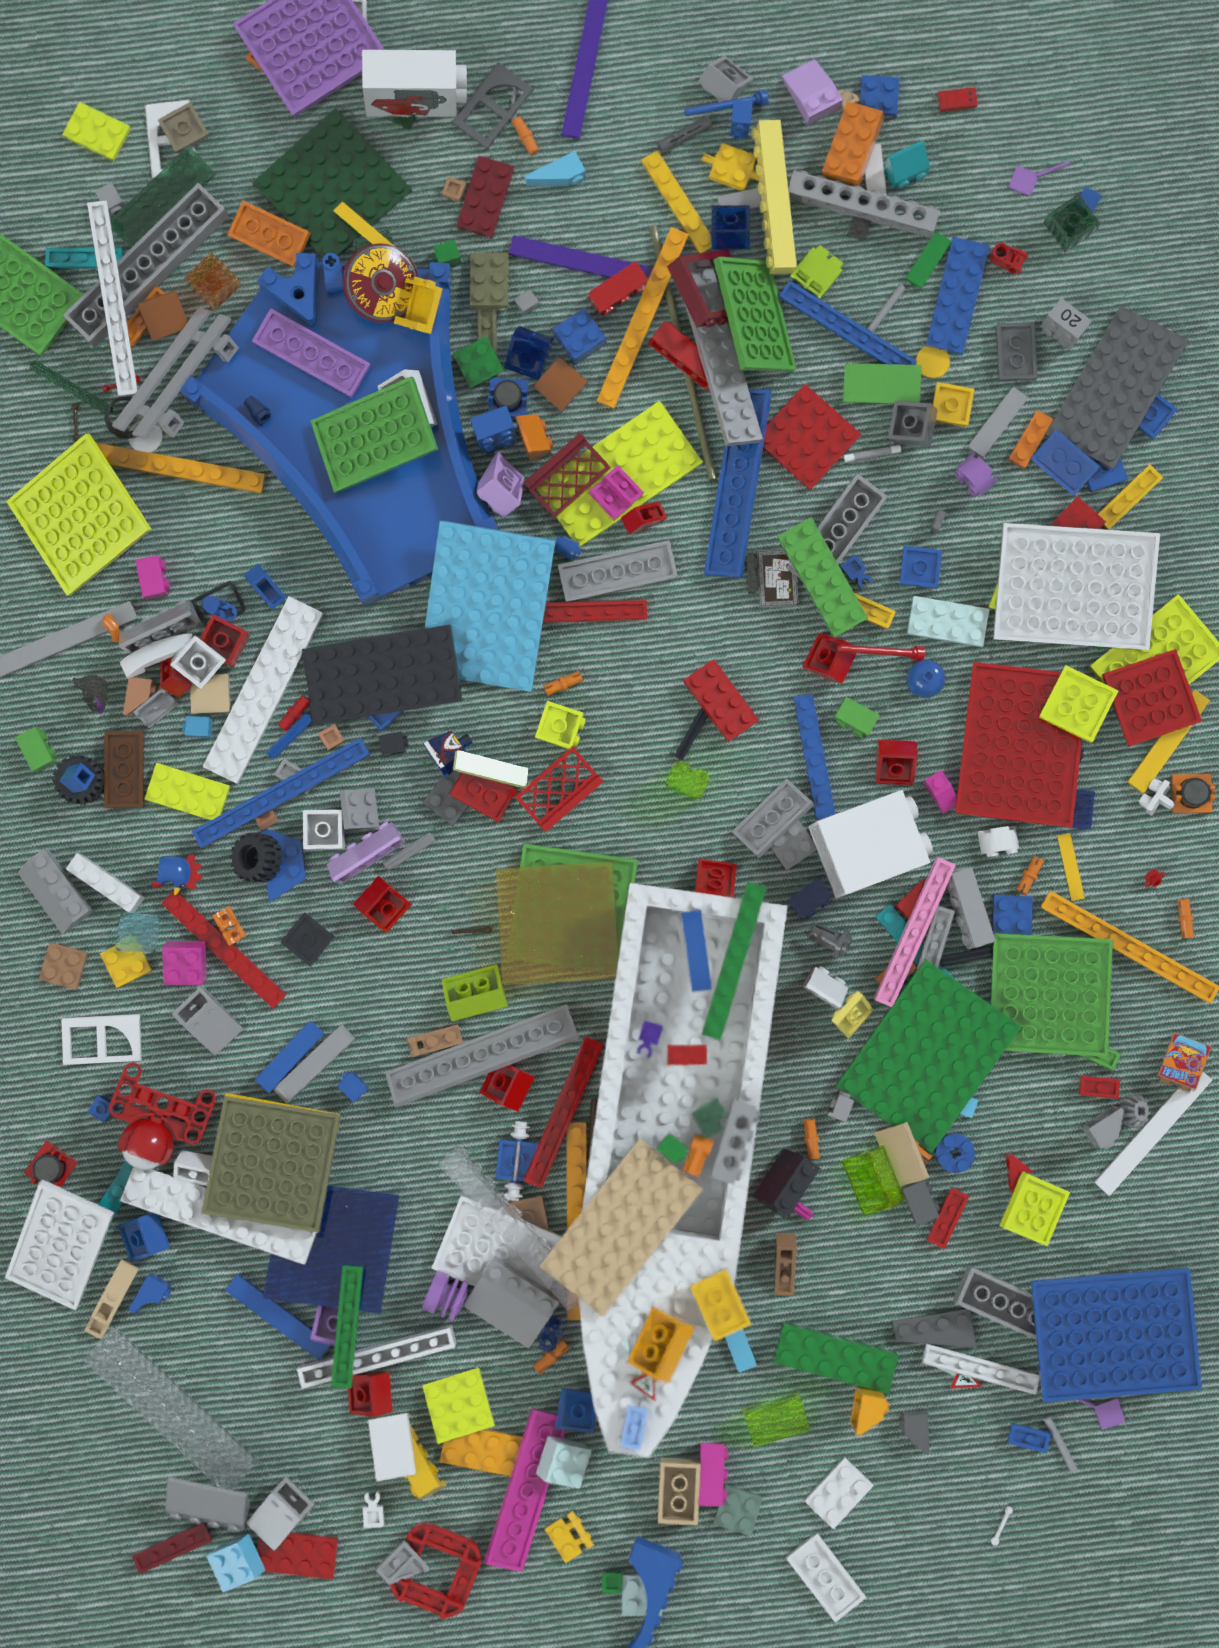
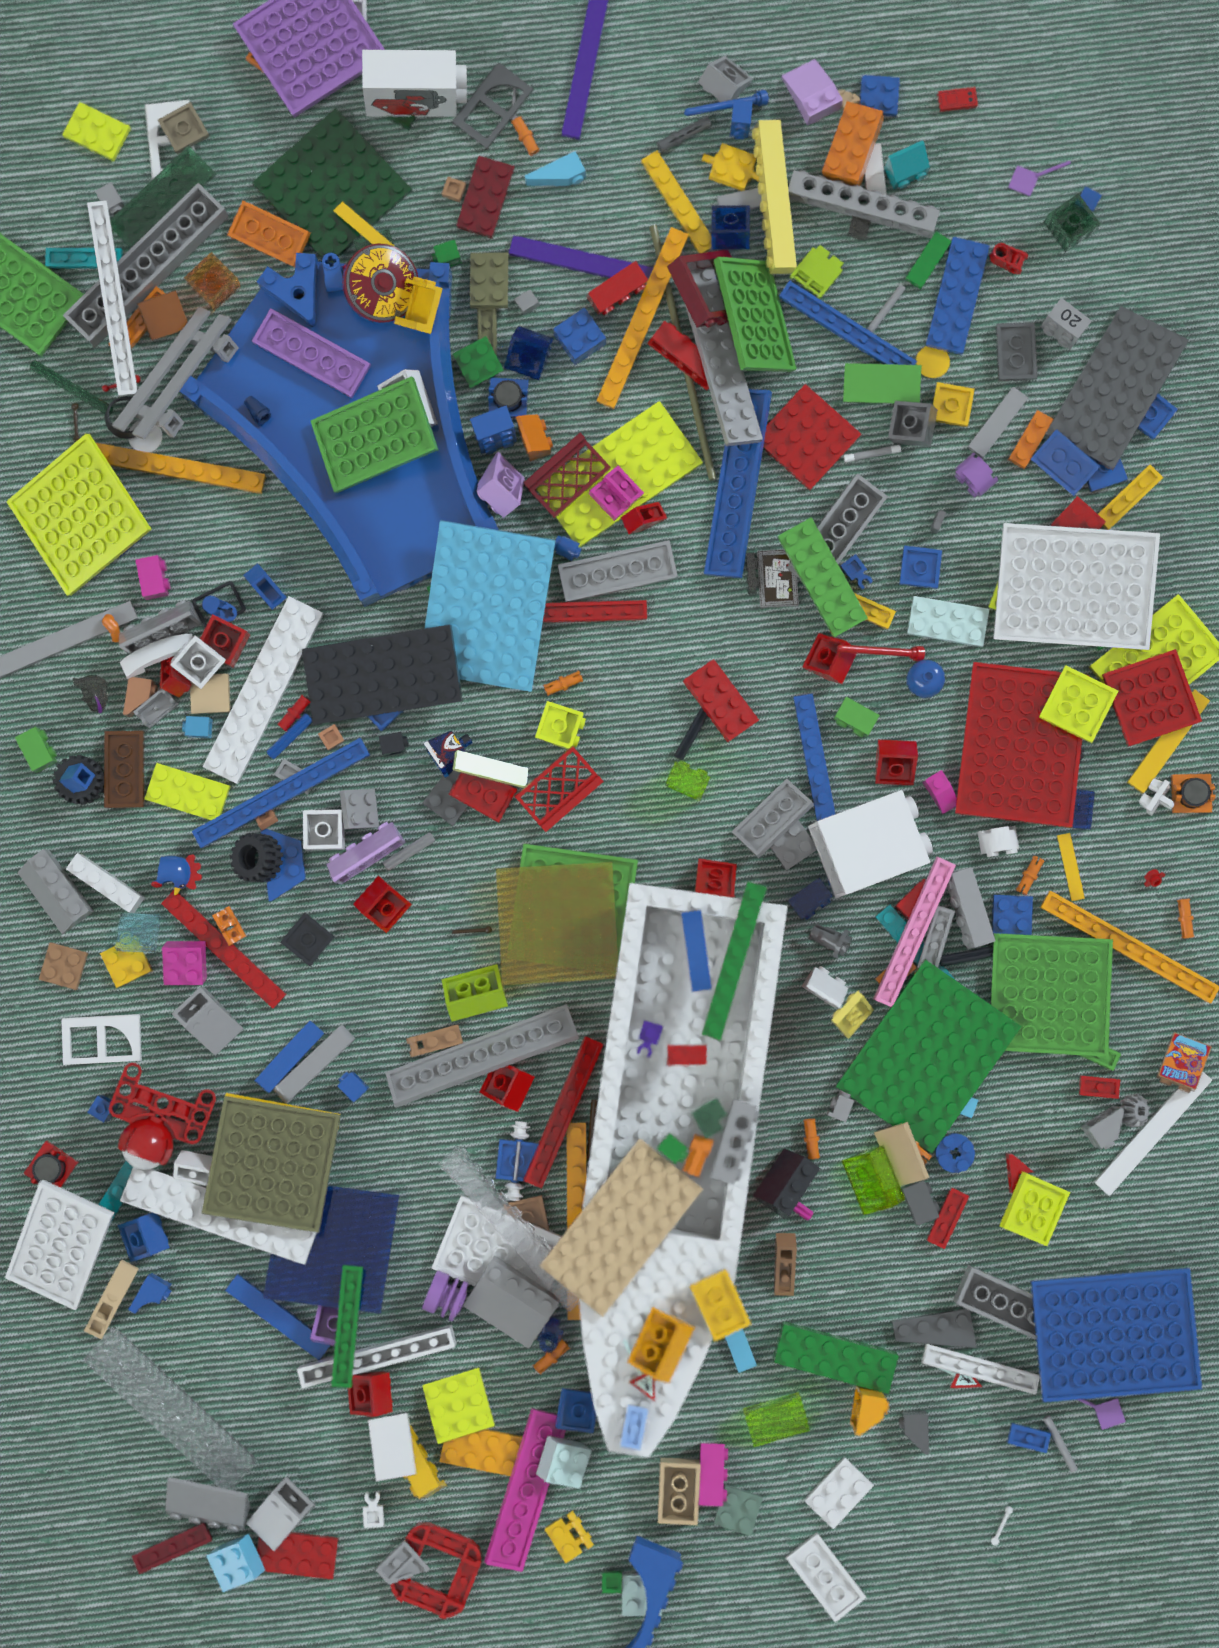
(560, 384): dark orange slope -> none

